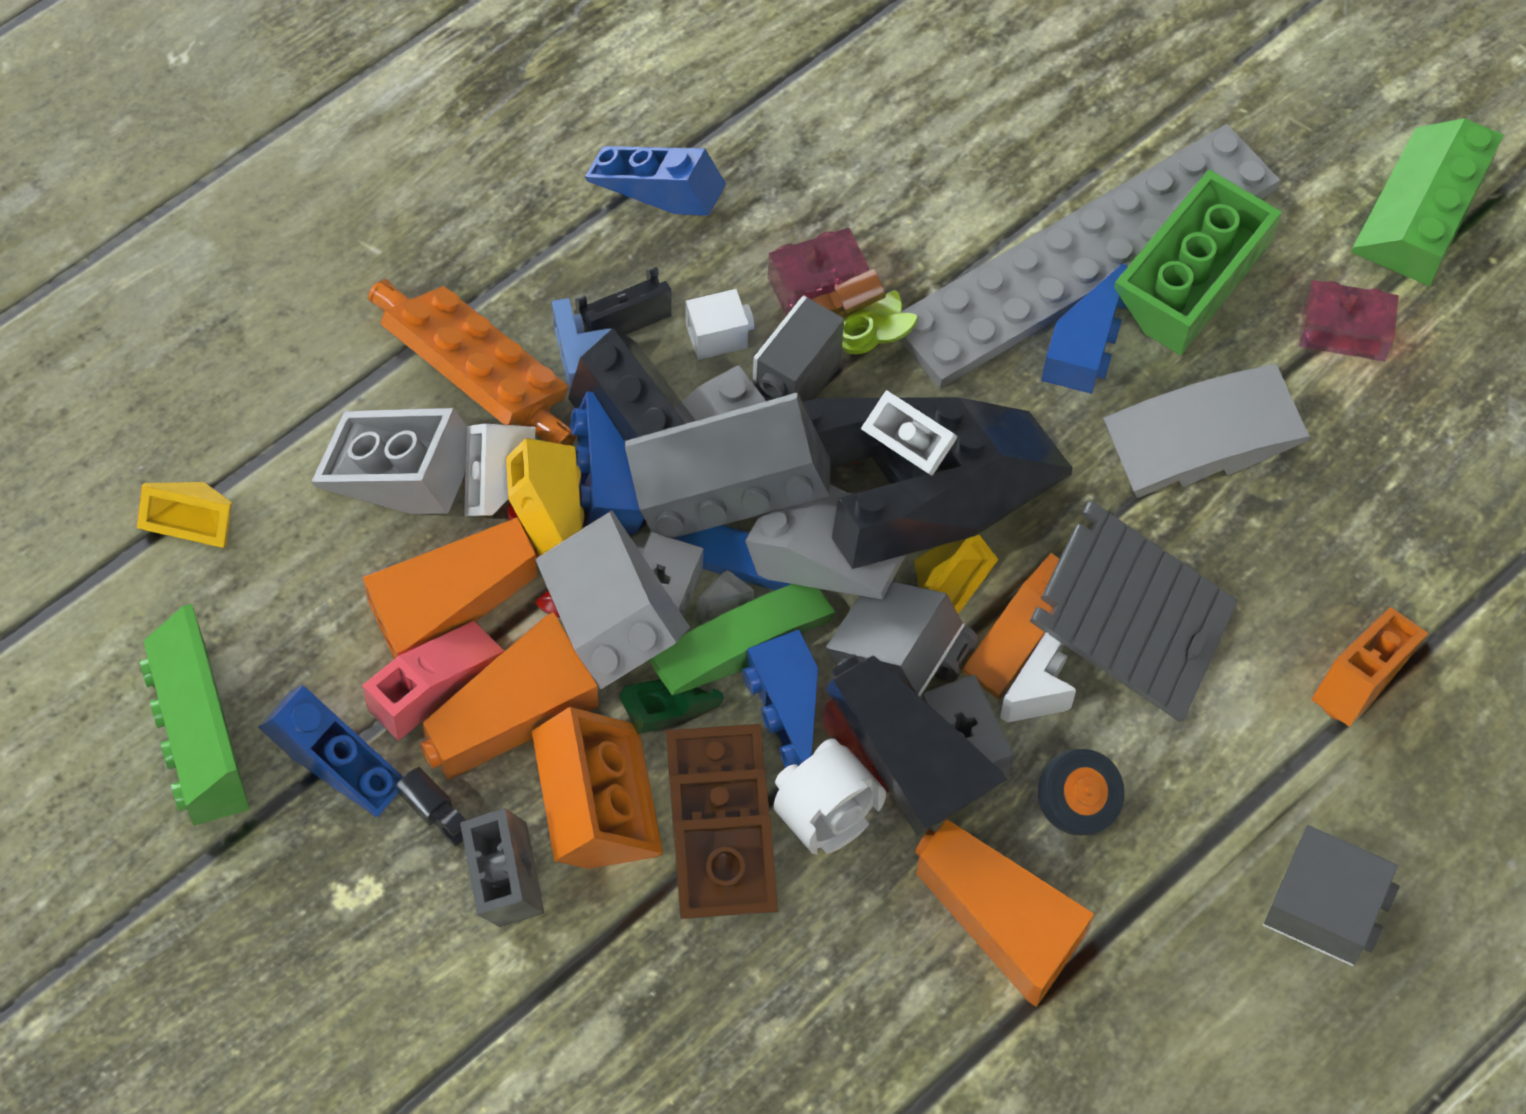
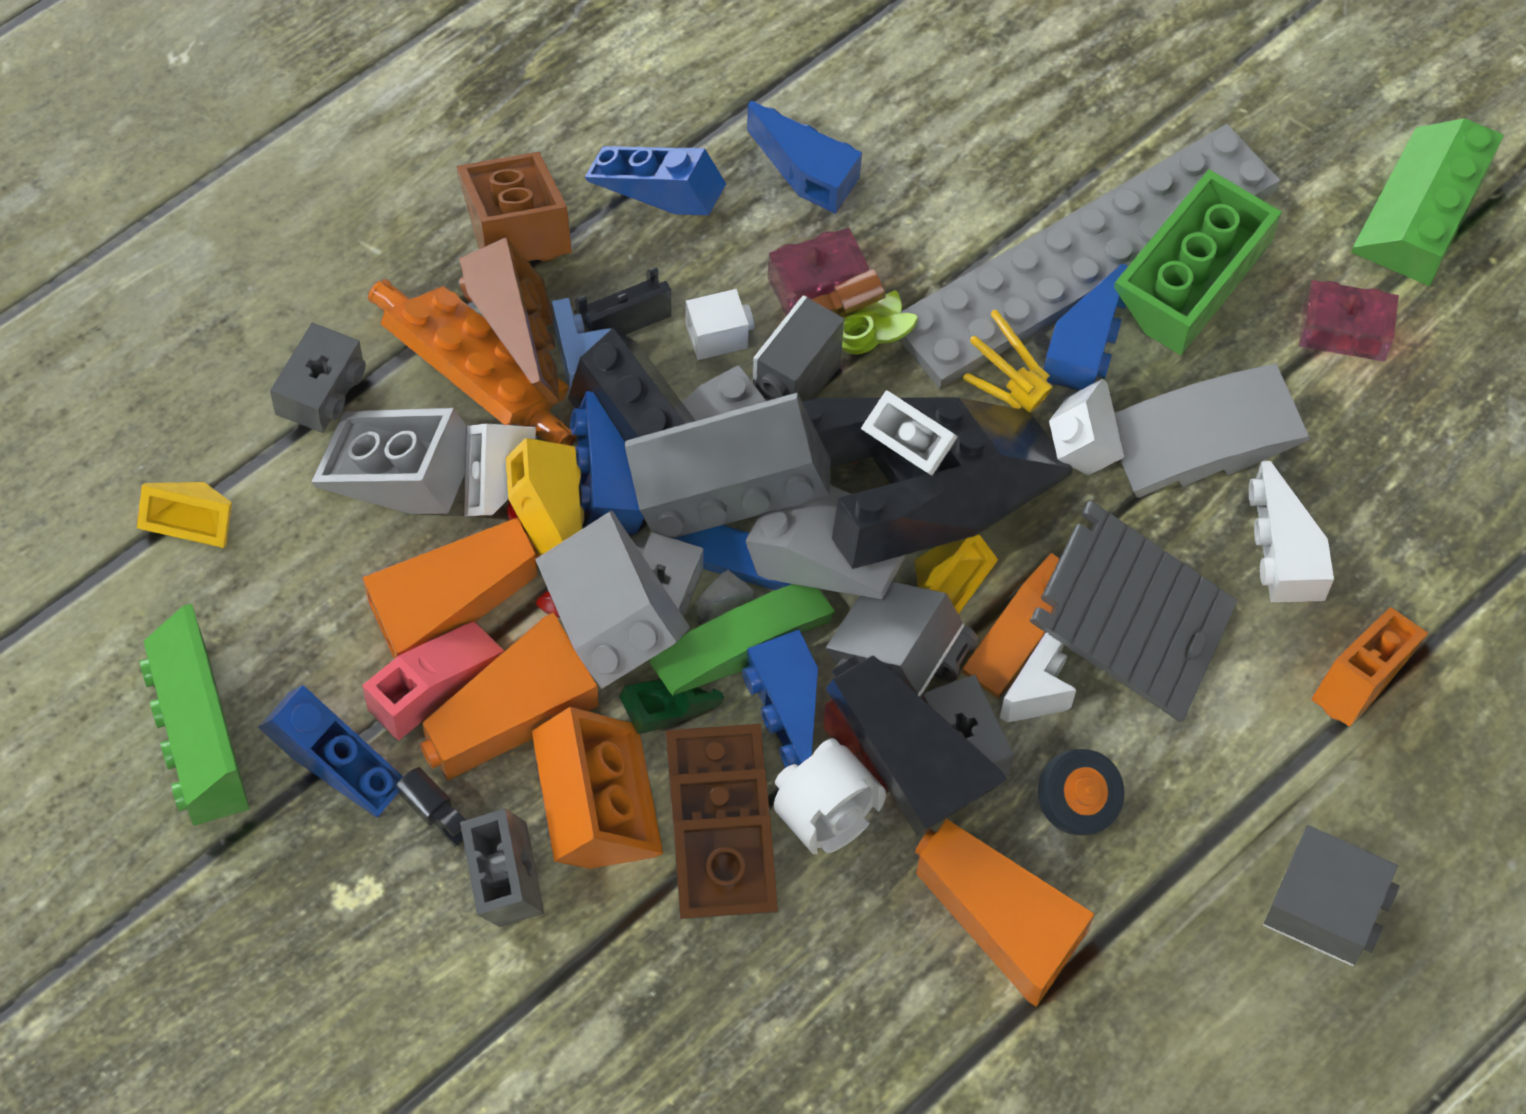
(318, 378): none -> dark grey brick
(516, 202): none -> dark orange slope
(516, 308): none -> wedge
(808, 160): none -> blue slope
(1026, 387): none -> yellow plant
(1087, 430): none -> white slope
(1294, 547): none -> white slope

